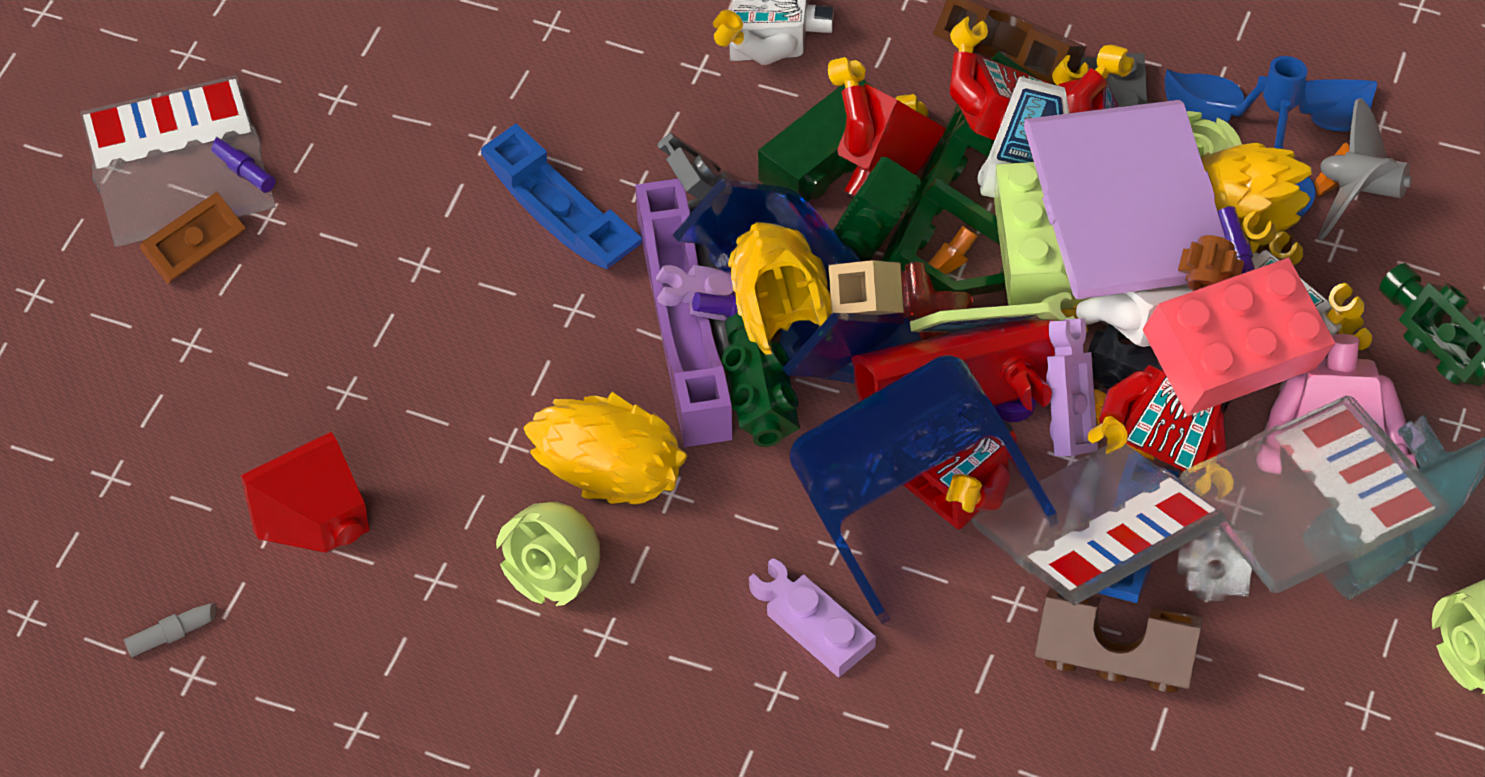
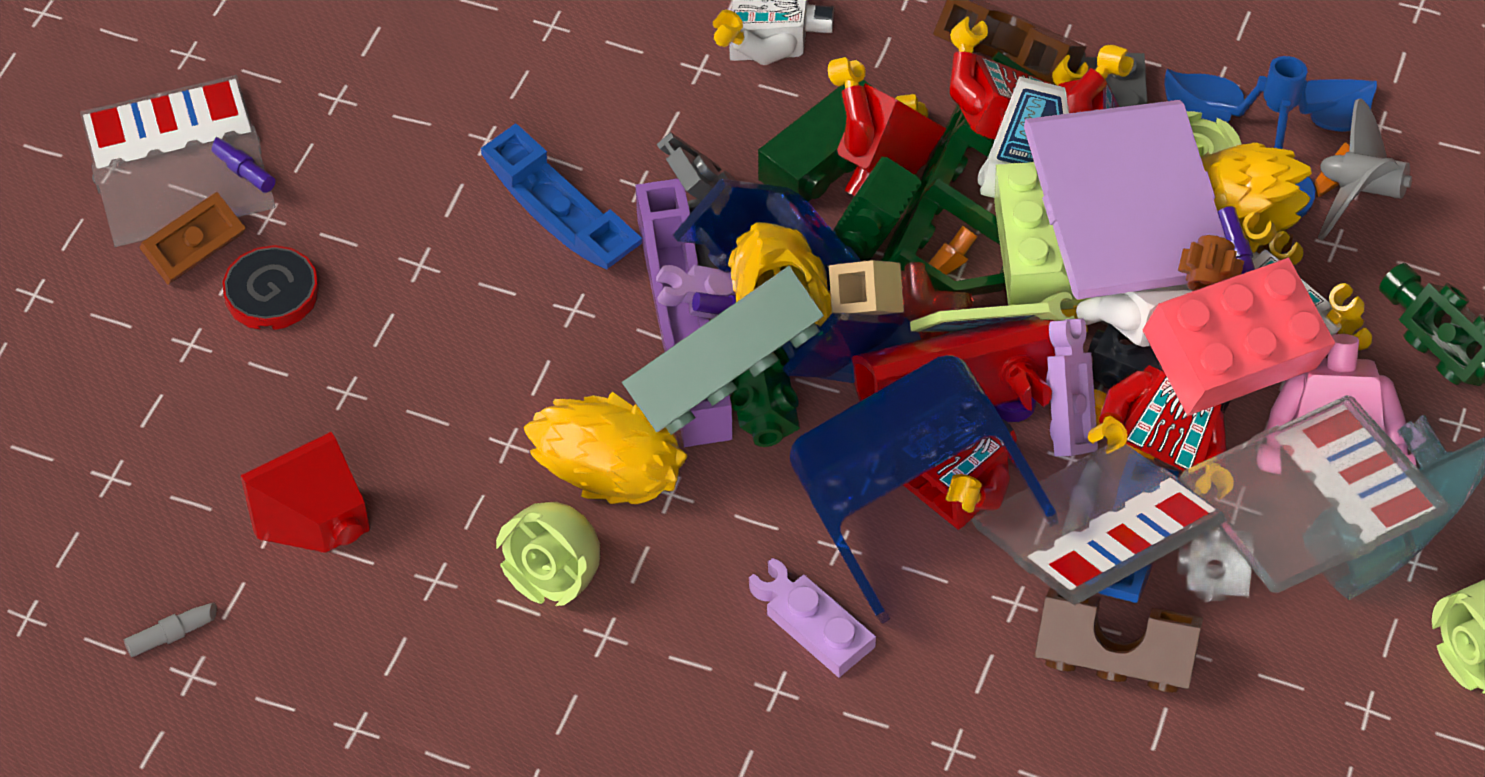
(270, 287): none -> black tile
(724, 349): none -> sand green brick

